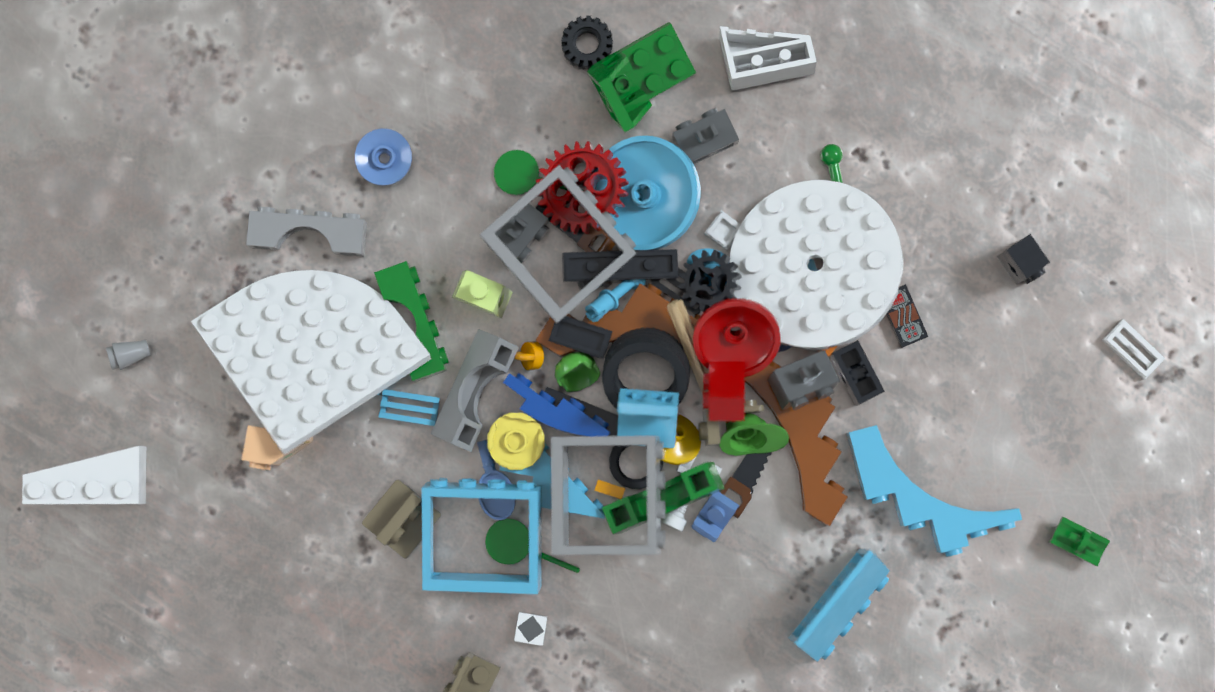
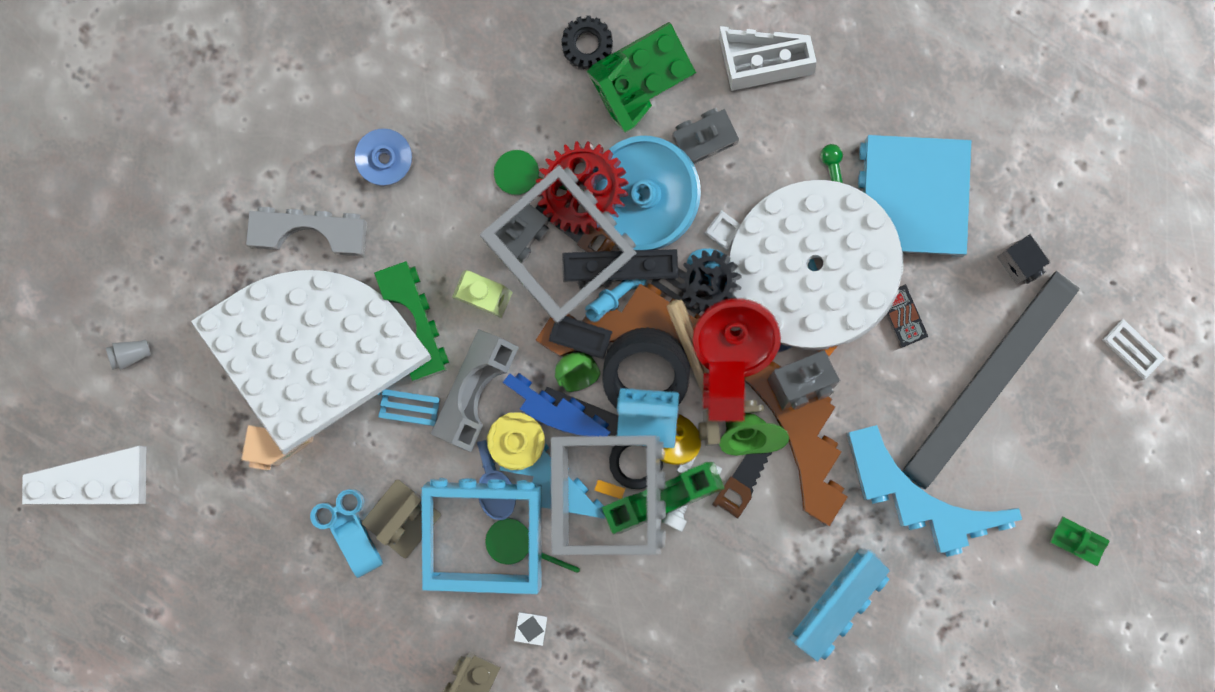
(350, 534): none -> medium azure piece
(531, 355): light orange tile -> none
(714, 516): medium blue bracket -> none
(856, 373): black brick -> none
(921, 189): none -> medium azure panel
(990, 380): none -> dark grey beam

